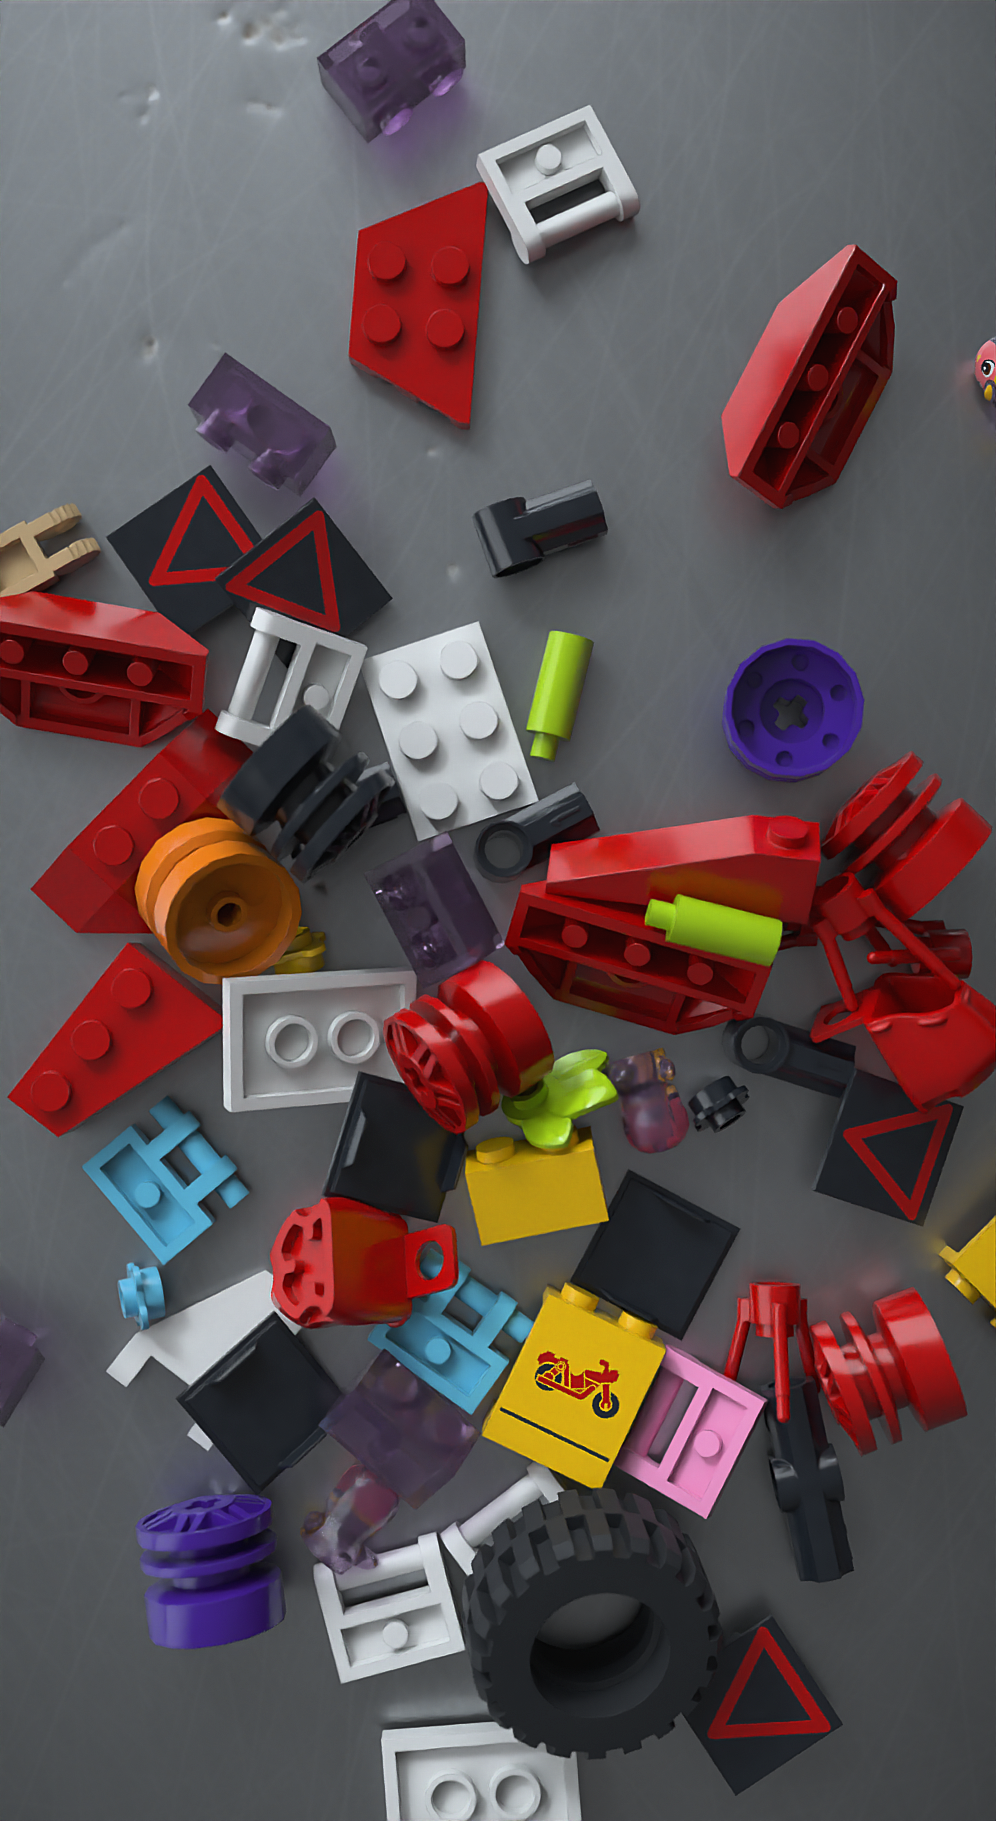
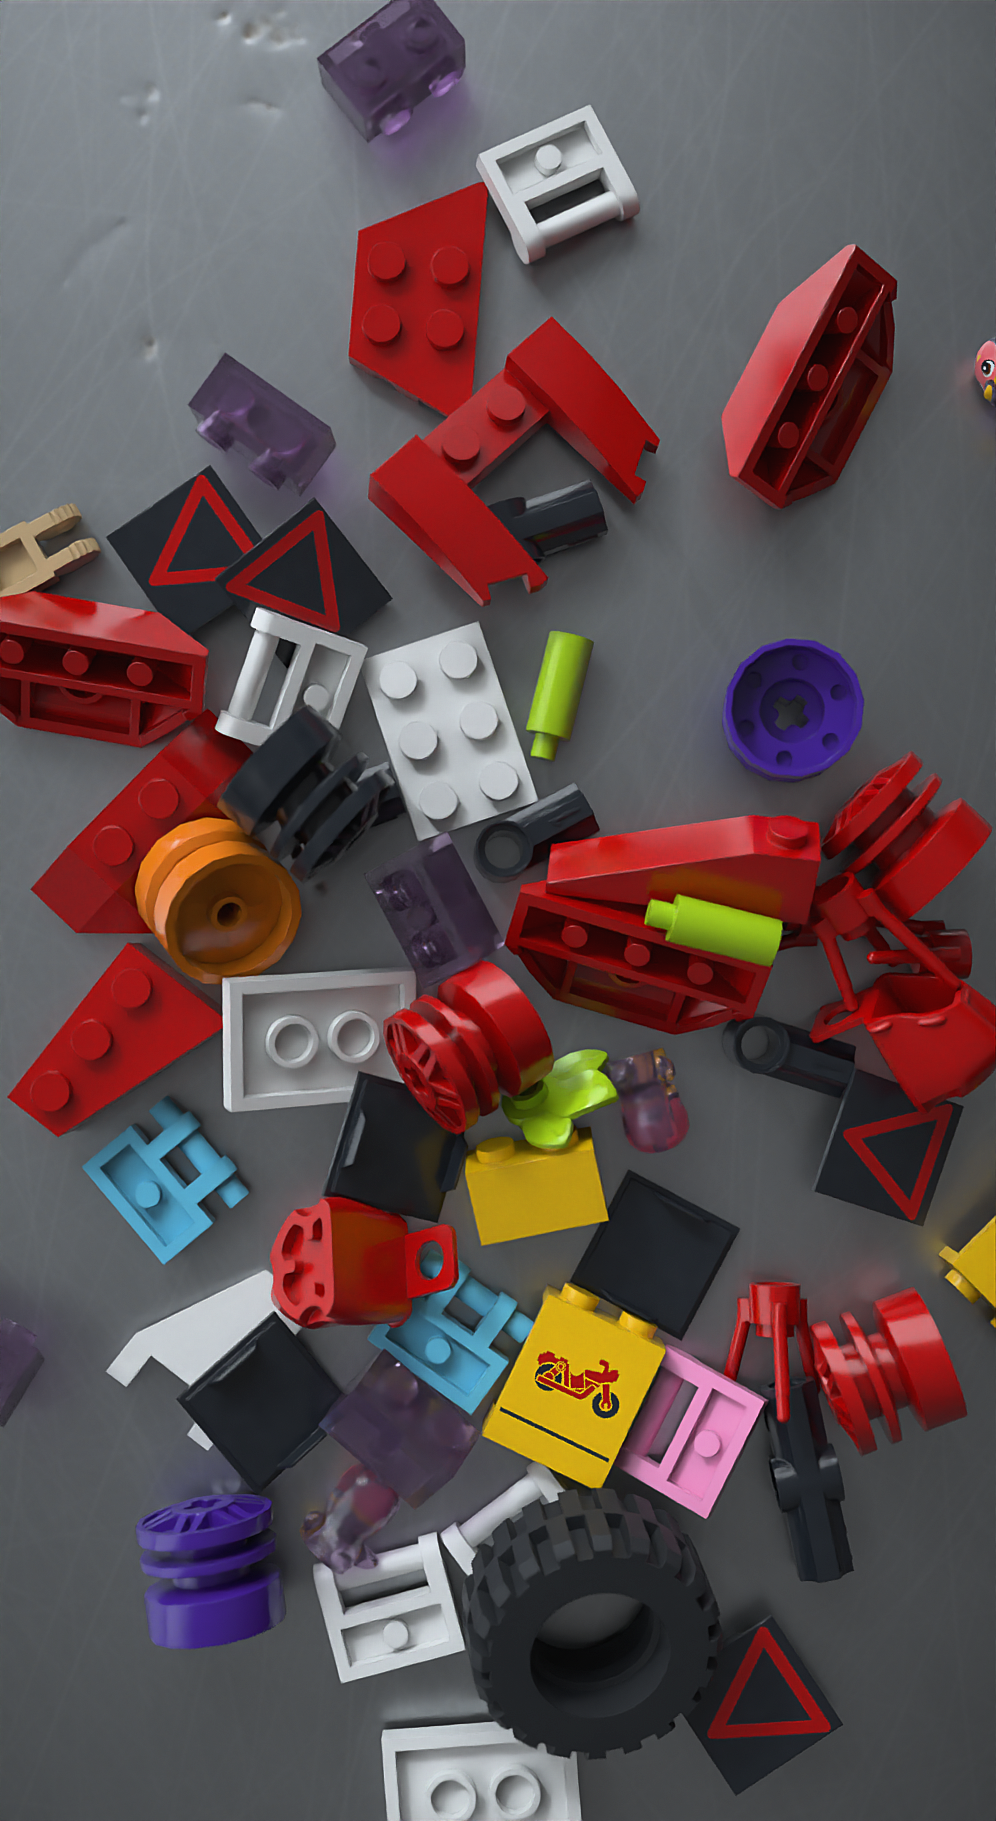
(142, 1295): medium azure plate -> none
(303, 954): yellow plate -> none
(431, 480): none -> red wedge
(718, 1105): black plate -> none

